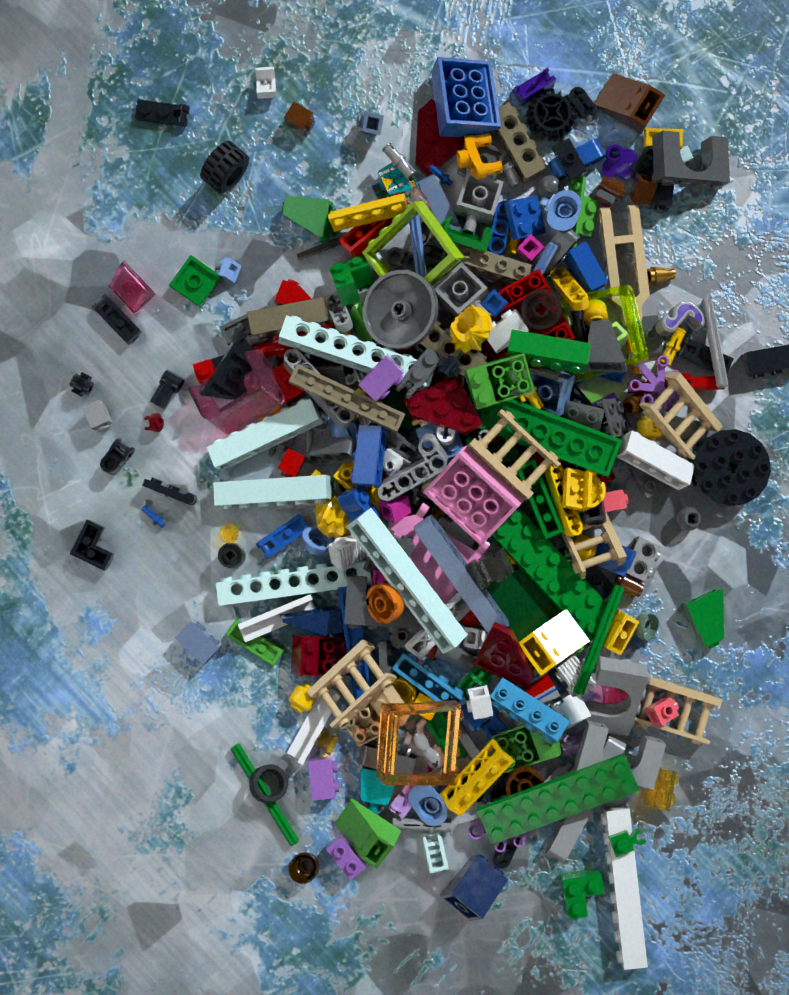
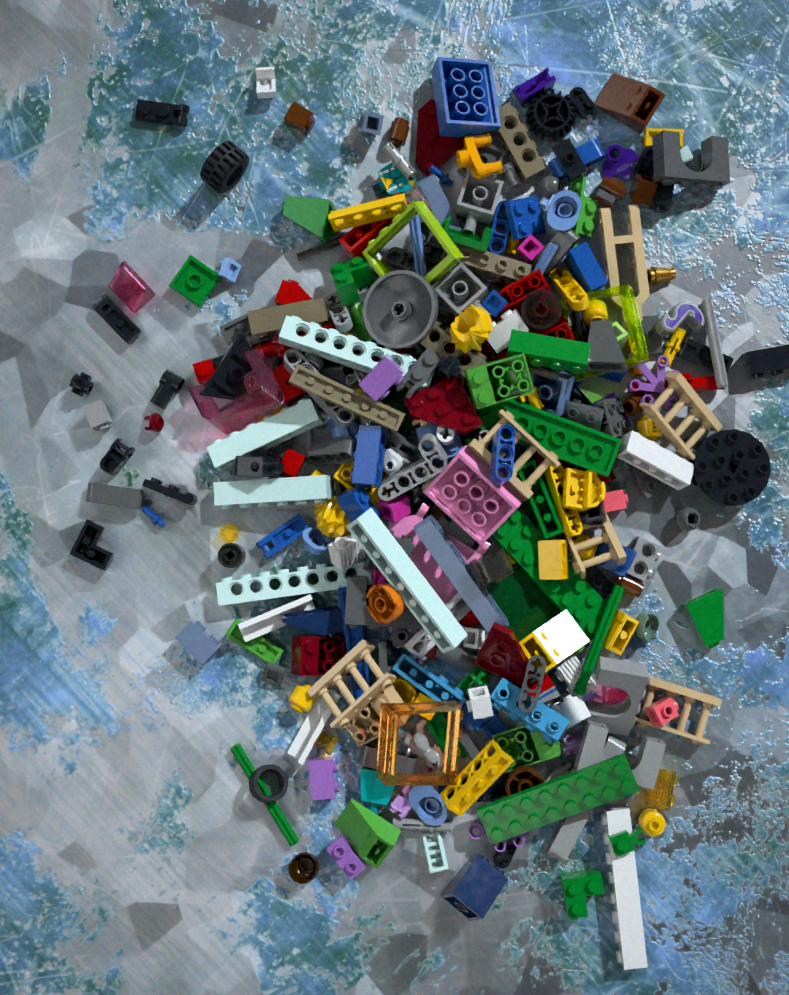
(114, 495): none -> dark grey beam
(265, 466): none -> black torso
(273, 674): none -> dark grey tile
(316, 362): none -> dark grey tile
(398, 132): none -> reddish brown brick
(499, 463): none -> blue beam
(534, 700): none -> dark grey beam
(553, 559): none -> yellow panel
(651, 822): none -> yellow head

